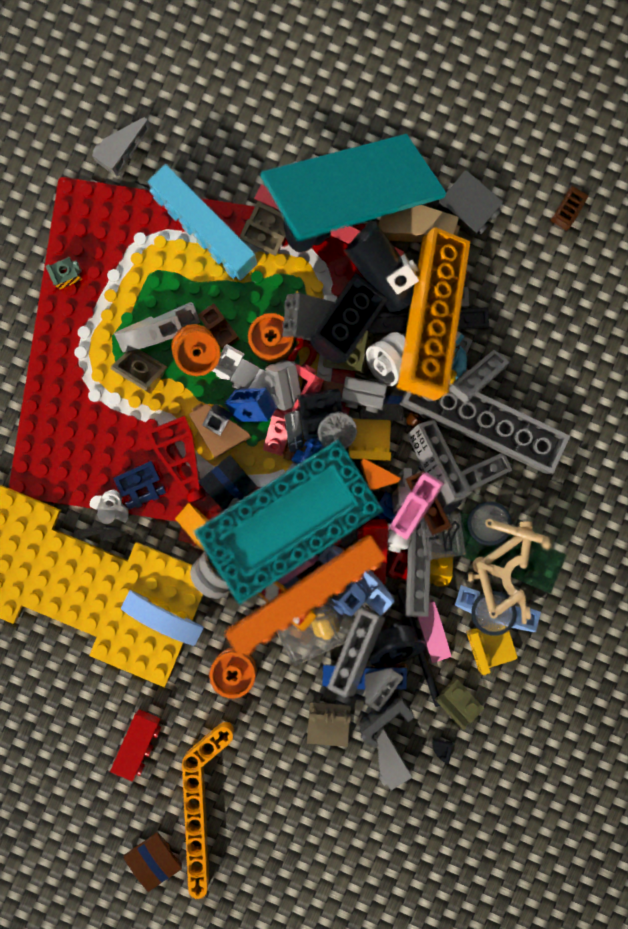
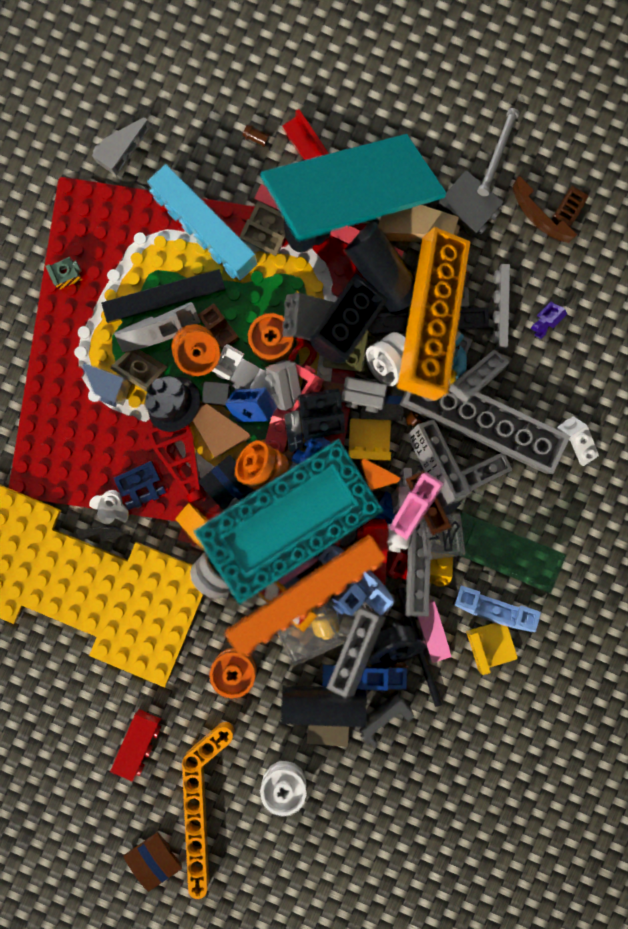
(108, 386): none -> sand blue slope
(161, 619): light blue slope -> none
(163, 296): none -> black tile
(172, 403): none -> black piece
(215, 393): none -> dark grey panel
(217, 419): black slope -> none
(255, 135): none -> reddish brown pin
(260, 465): none -> orange wheel
(286, 800): none -> white wheel
(303, 137): none -> red panel
(322, 707): none -> black brick
(337, 427): light grey wheel -> none
(380, 686): light grey slope -> none
(391, 764): light grey slope -> none
(408, 270): white bracket -> none
(442, 749): black tile -> none
(459, 703): olive plate -> none
(490, 525): piece -> none
(501, 297): none -> light grey plate
(512, 115): none -> light grey bar
(522, 193): none -> reddish brown slope
(549, 316): none -> dark purple plate
(580, 440): none -> white bracket

